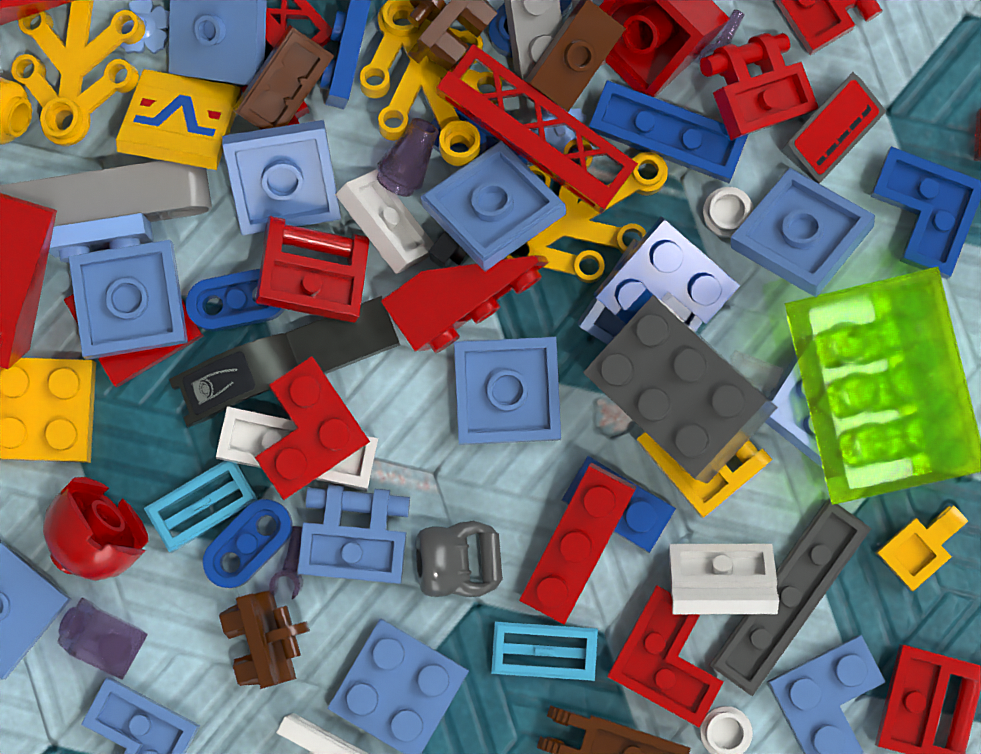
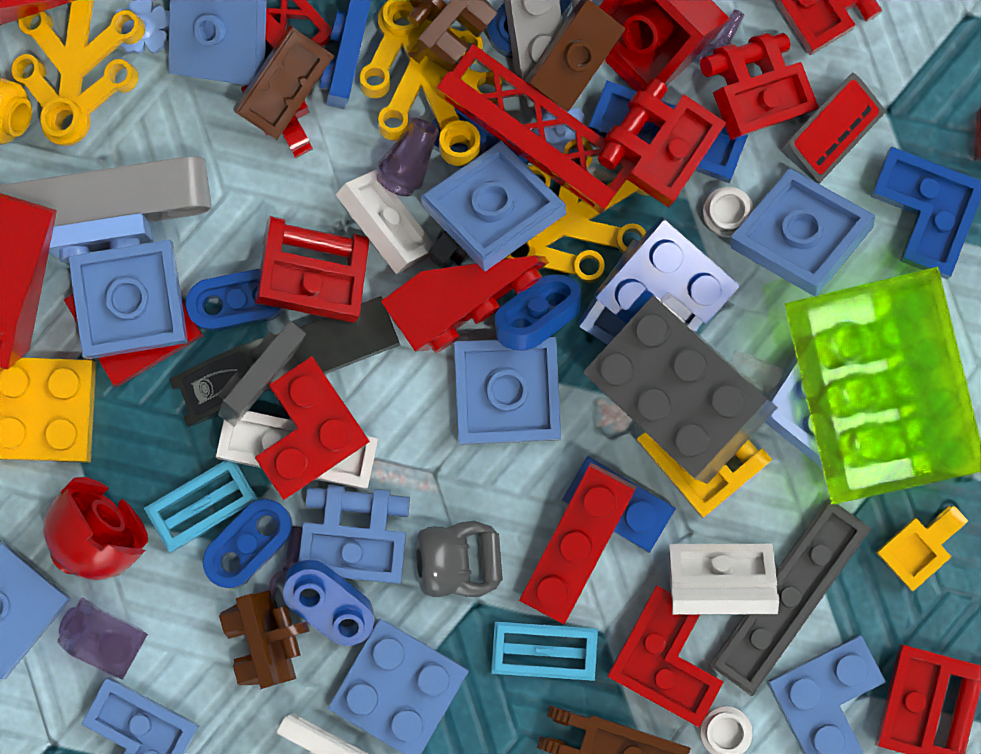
(178, 119): yellow tile -> none
(270, 359): none -> dark grey plate
(282, 175): medium blue plate -> none
(332, 604): none -> plate
(538, 312): none -> blue plate
(674, 151): none -> red plate

